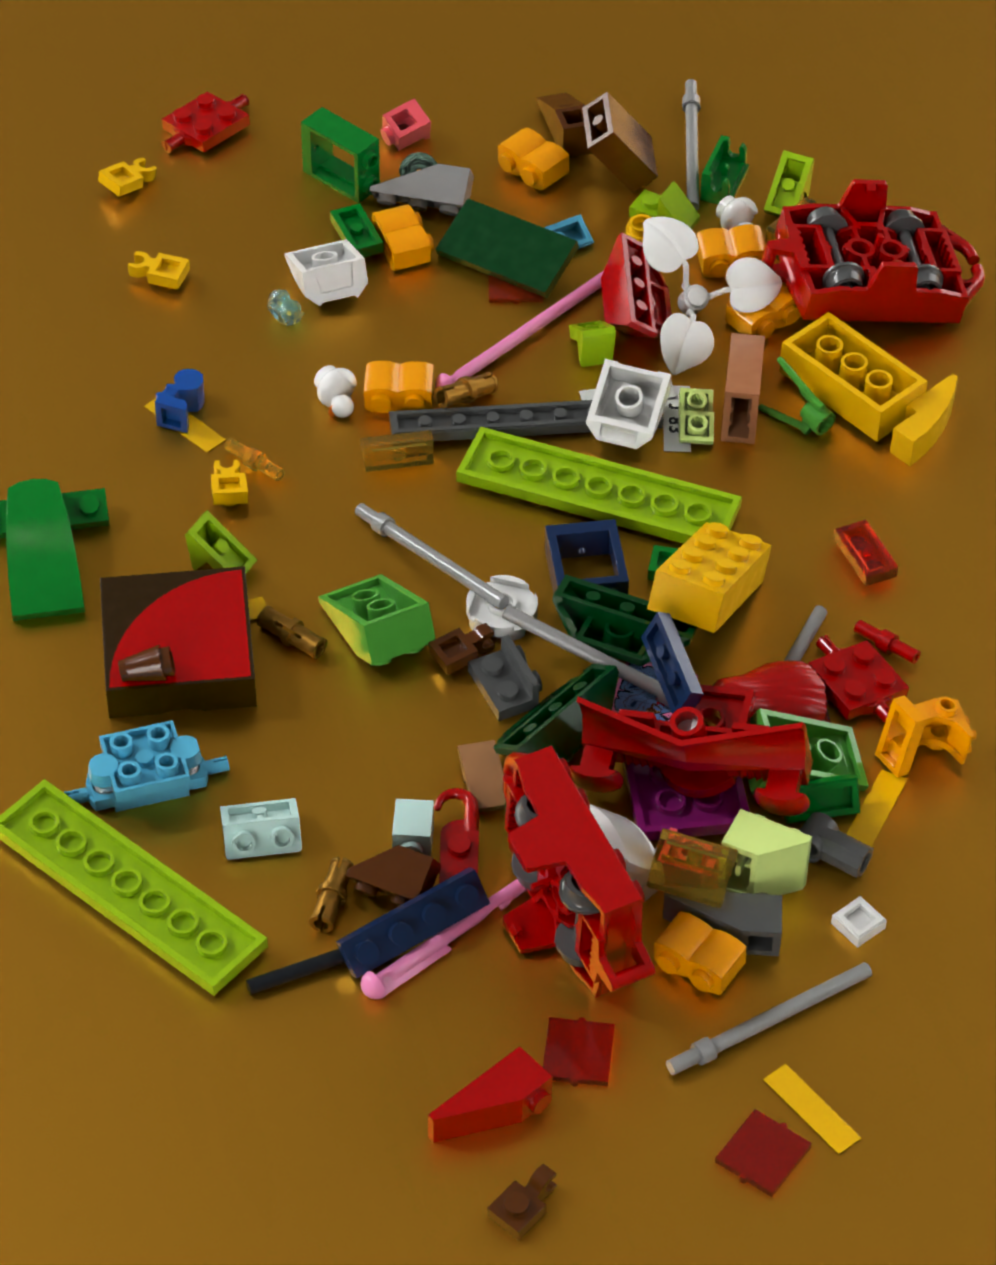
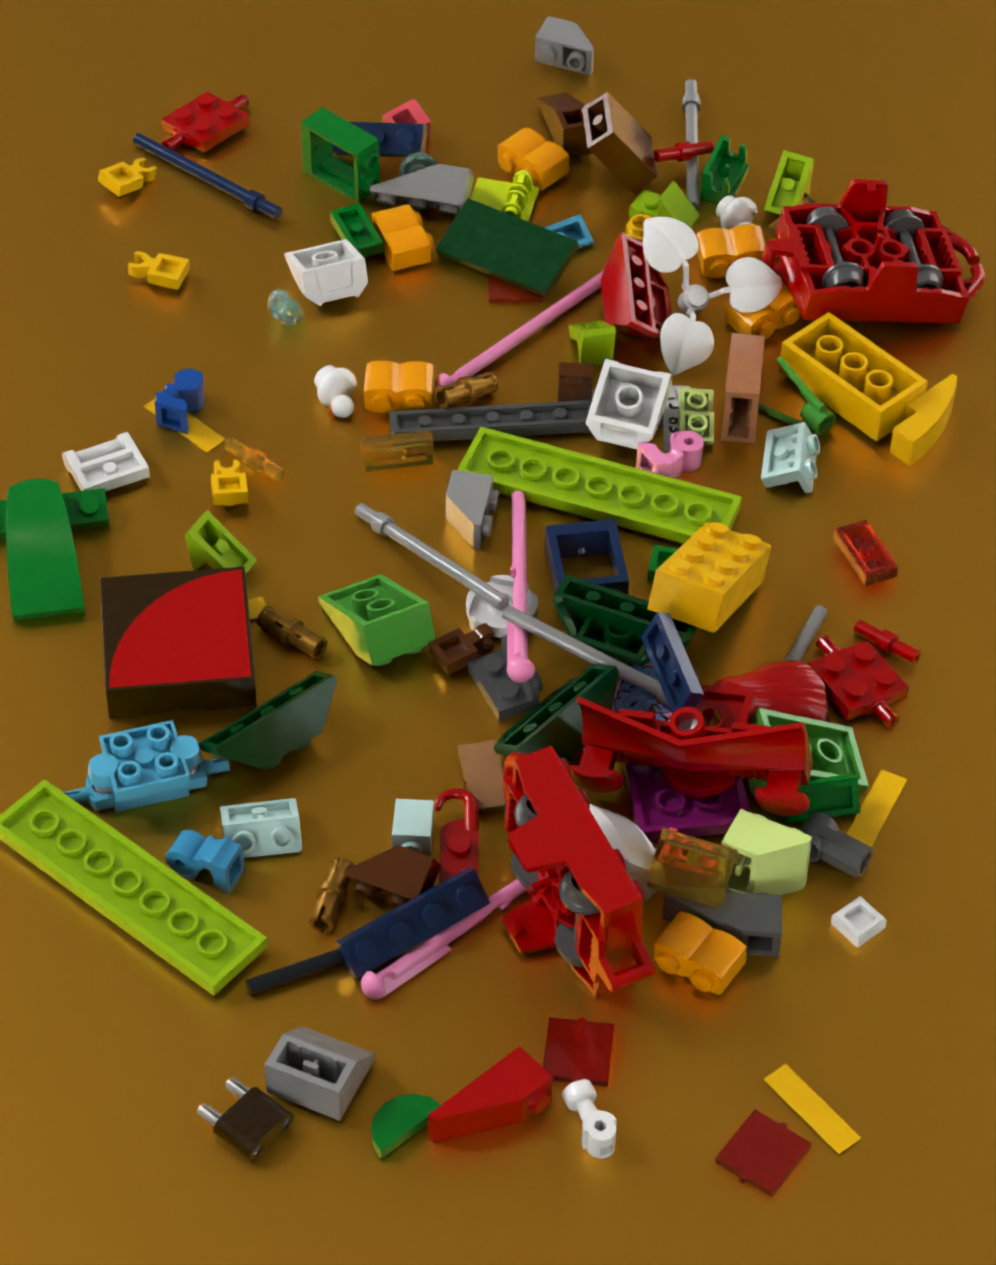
(107, 464): none -> white plate
(148, 665): reddish brown cone -> none
(194, 852): none -> dark azure leg
(251, 199): none -> dark blue bar
(251, 1122): none -> dark brown piece
(276, 726): none -> dark green wedge
(316, 1071): none -> light grey slope
(394, 138): none -> dark blue plate
(399, 1121): none -> green tile
(469, 504): none -> light grey slope
(511, 198): none -> neon yellow hinge
(518, 666): none -> bright pink bar
(522, 1206): reddish brown plate -> none
(564, 46): none -> light grey slope
(575, 381): none -> reddish brown slope
(598, 1125): none -> white leg
(683, 151): none -> red bar
(683, 455): none -> bright pink leg
(706, 1049): light grey bar -> none
(790, 457): none -> light aqua bracket
(932, 723): light orange tile -> none

